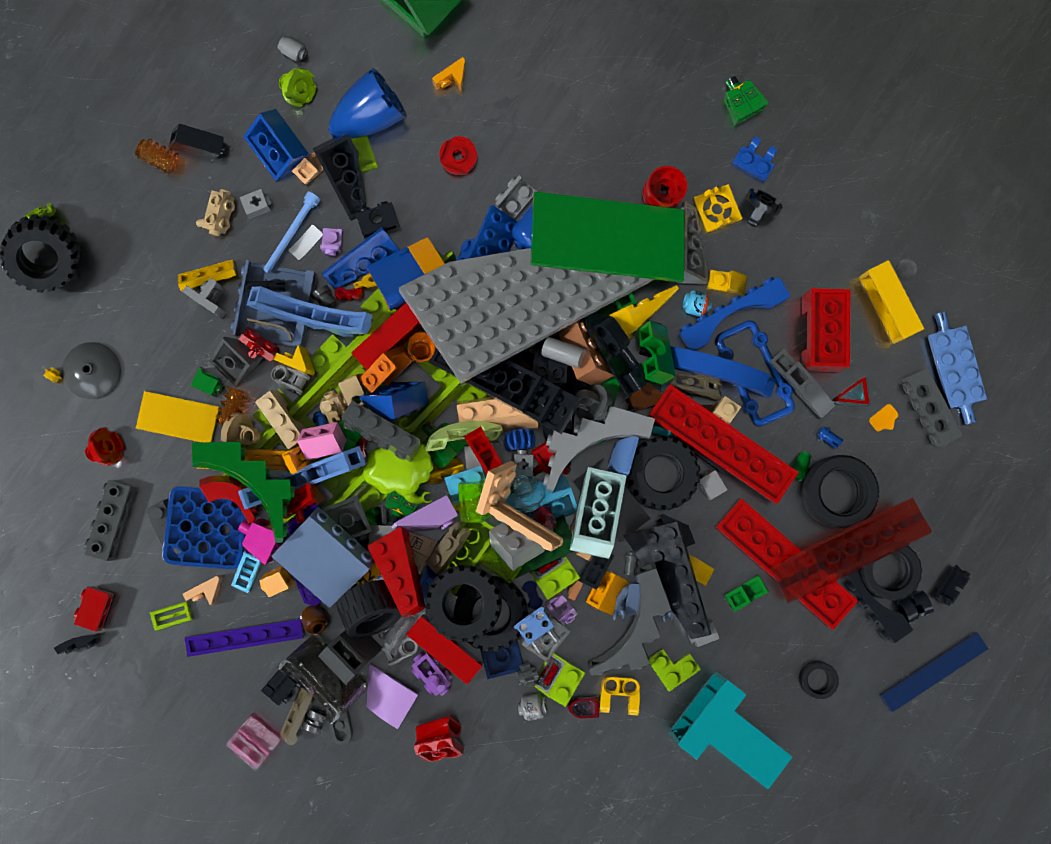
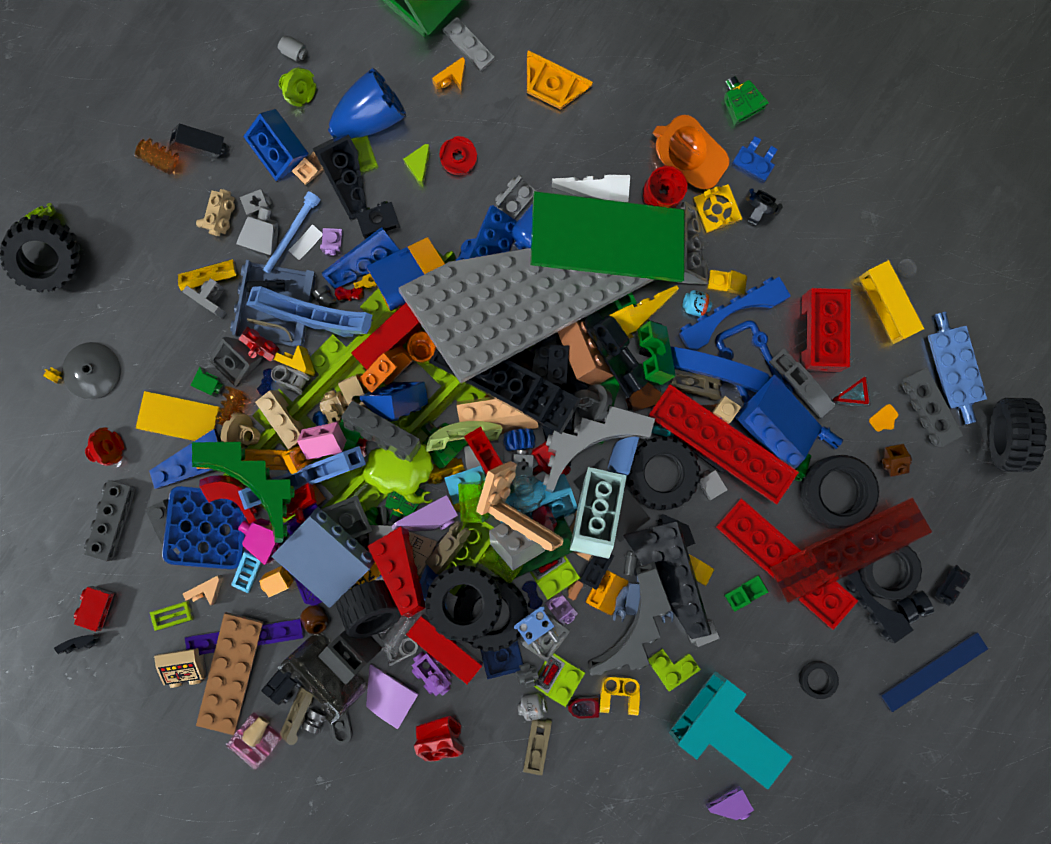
(180, 464): none -> blue wing
(180, 667): none -> tan piece
(229, 673): none -> medium nougat plate
(254, 733): none -> tan cone
(260, 232): none -> light grey torso
(266, 382): none -> clear blue piece
(417, 163): none -> lime slope
(469, 44): none -> light grey plate
(537, 747): none -> dark tan plate
(553, 82): none -> light orange wing
(563, 352): light grey brick -> none
(609, 188): none -> white wedge
(692, 151): none -> orange piece
(732, 805): none -> medium lavender slope
(780, 422): none -> blue slope
(897, 460): none -> reddish brown brick
(1017, 434): none -> black tyre

